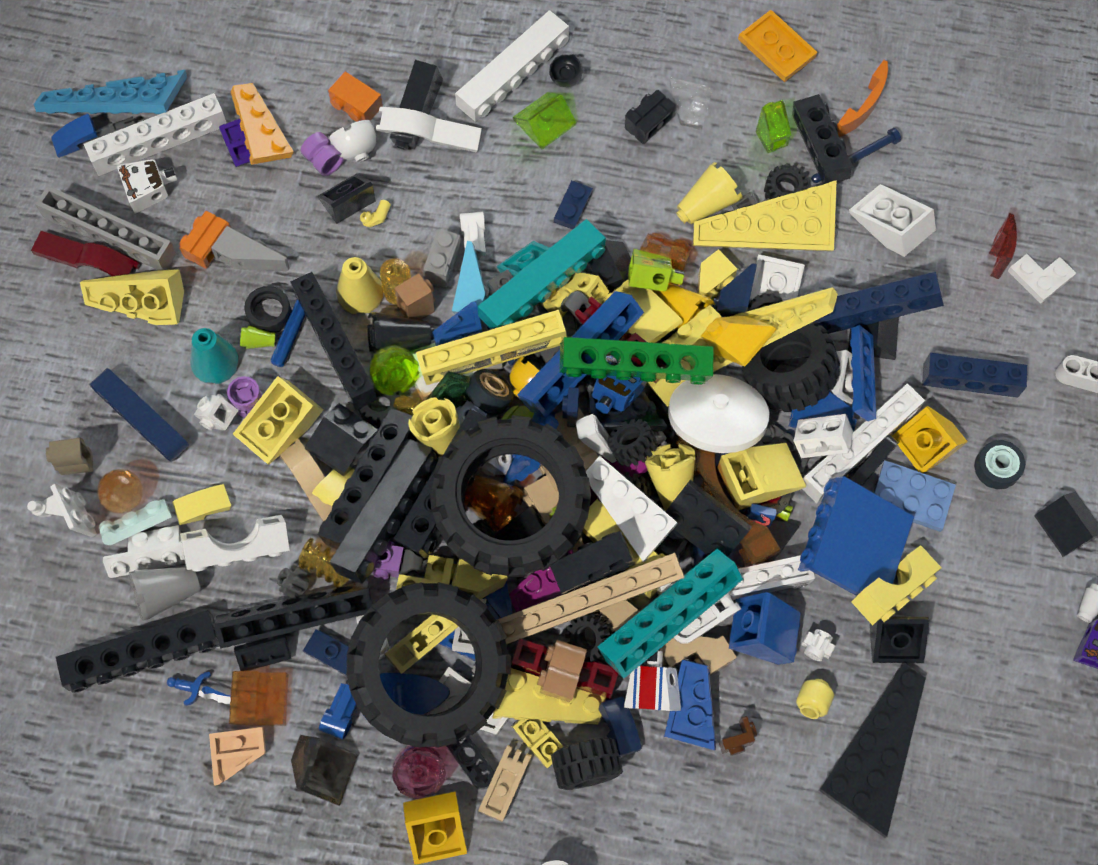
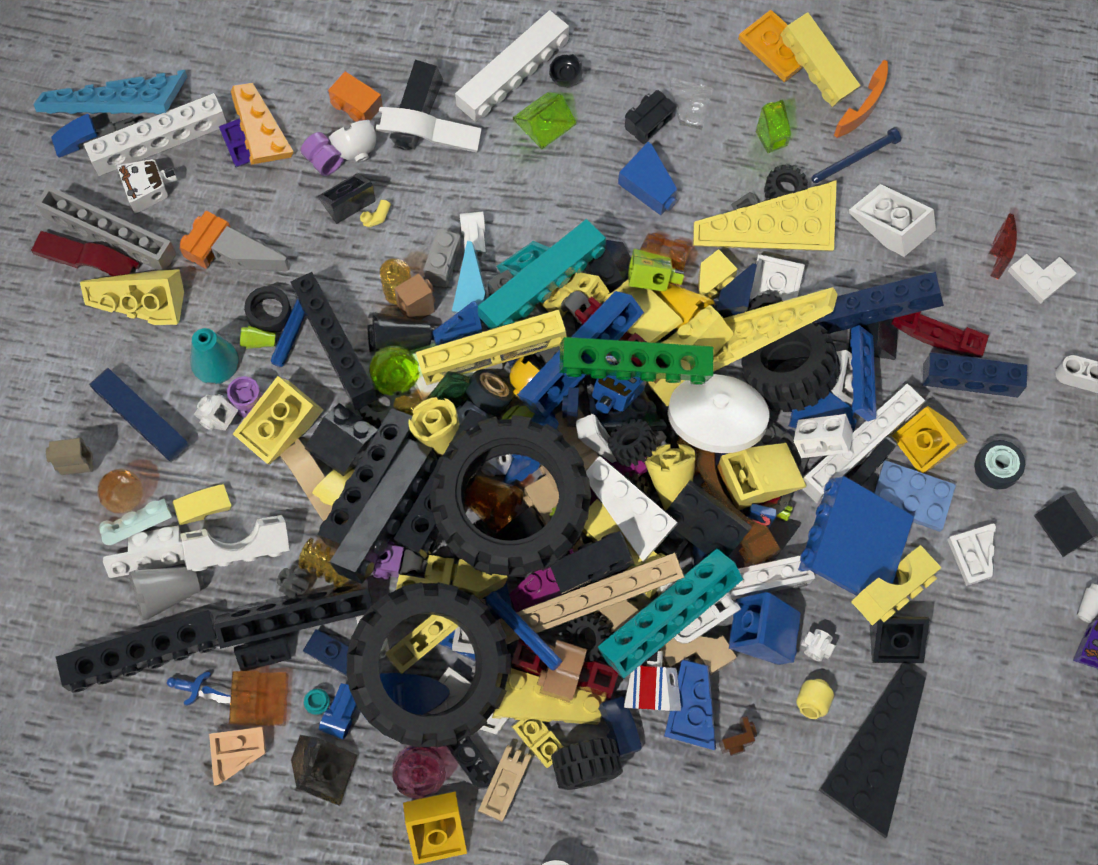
(68, 505): white plate -> none
(316, 701): none -> teal plate
(358, 287): light yellow cone -> none
(521, 628): none -> blue axle
(573, 205): dark blue plate -> none
(649, 180): none -> blue slope
(708, 195): light yellow cone -> none
(737, 337): yellow slope -> none
(819, 59): none -> light yellow brick
(822, 139): black brick -> none
(941, 335): none -> dark red slope
(974, 553): none -> white wing

